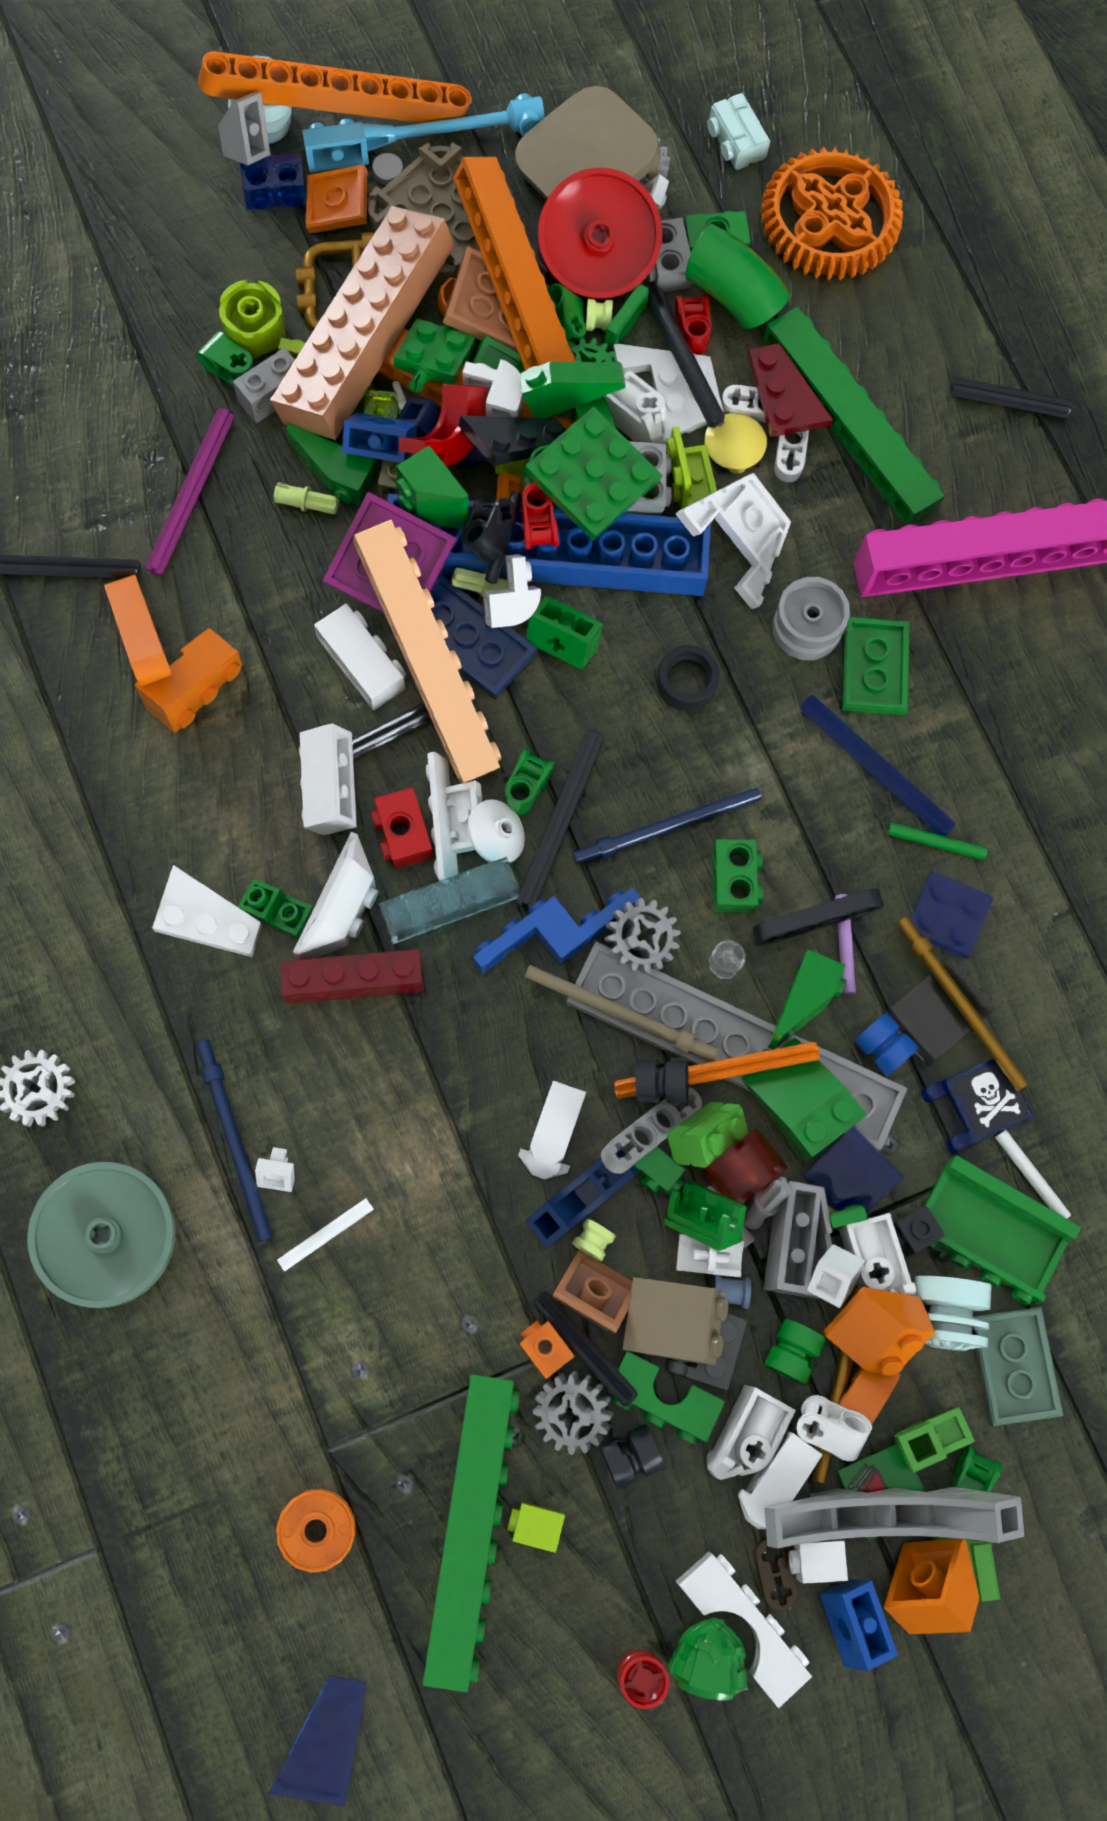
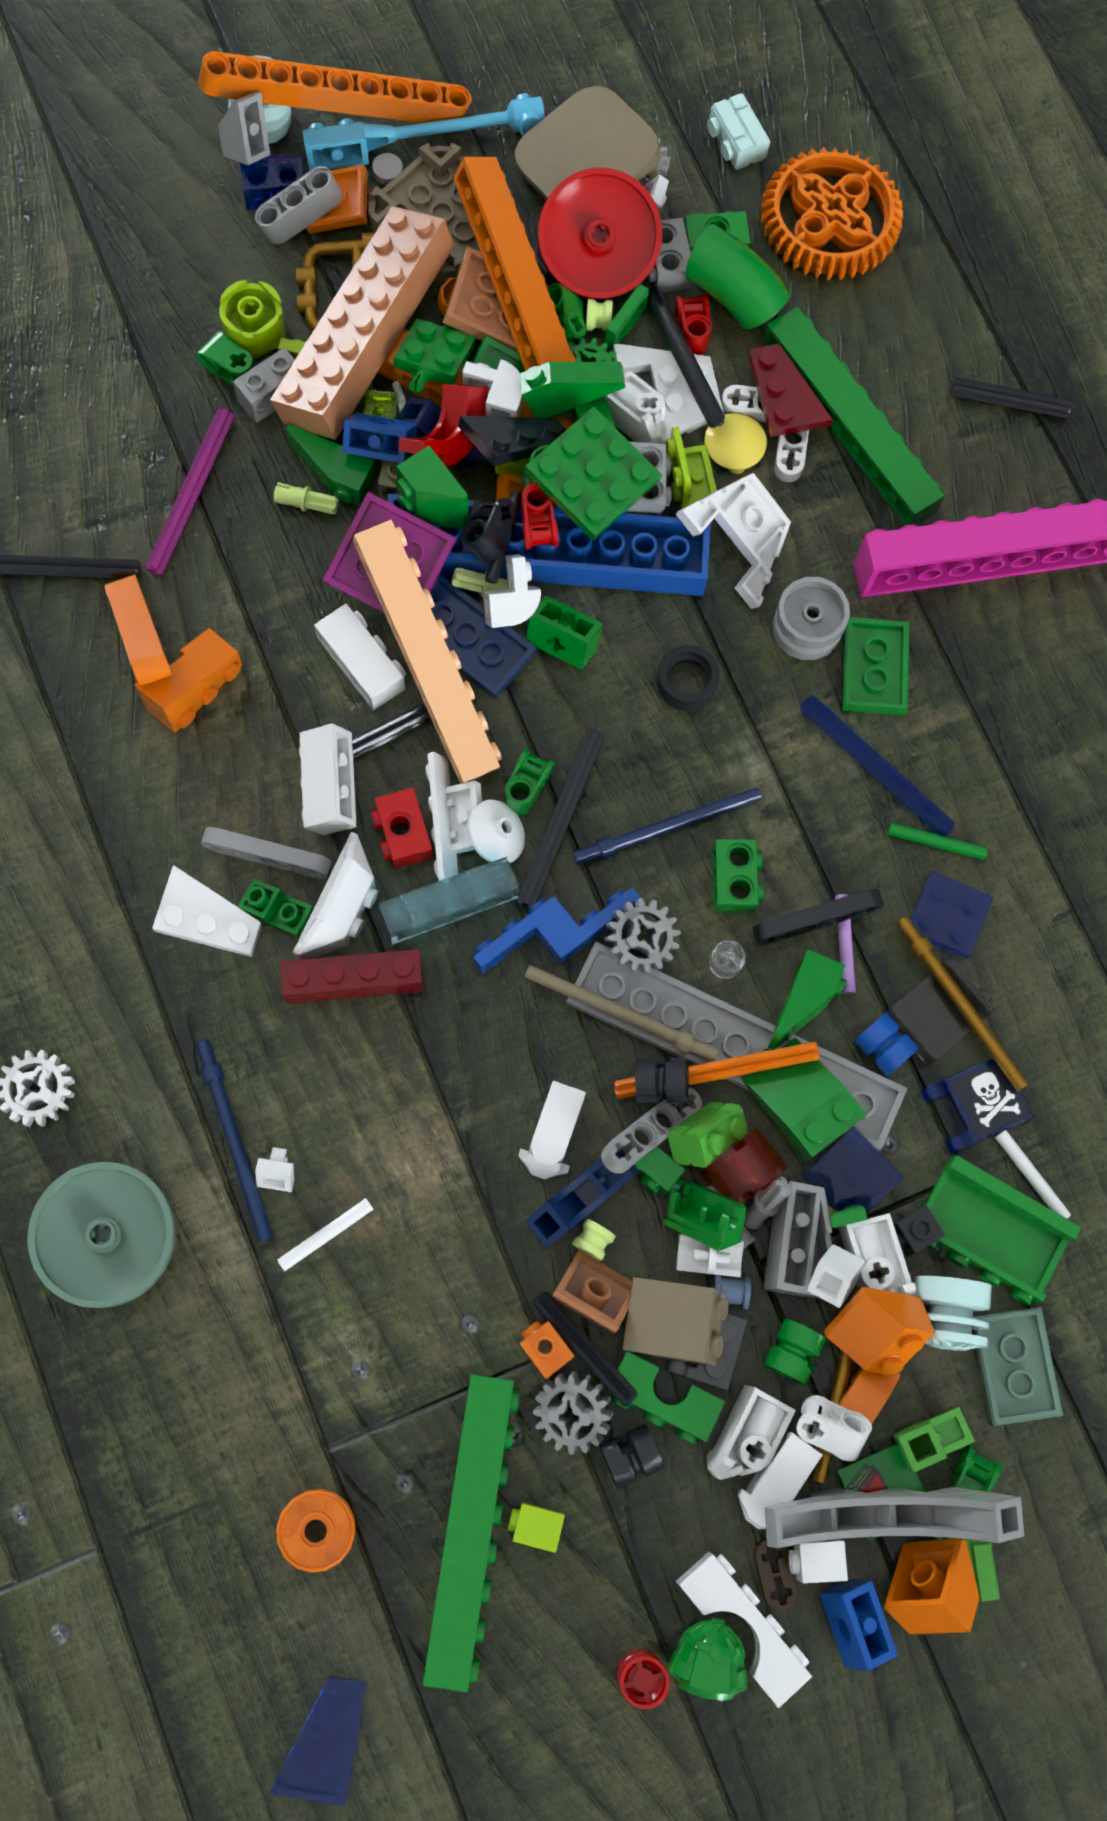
(266, 853): none -> light grey beam
(299, 205): none -> light grey beam

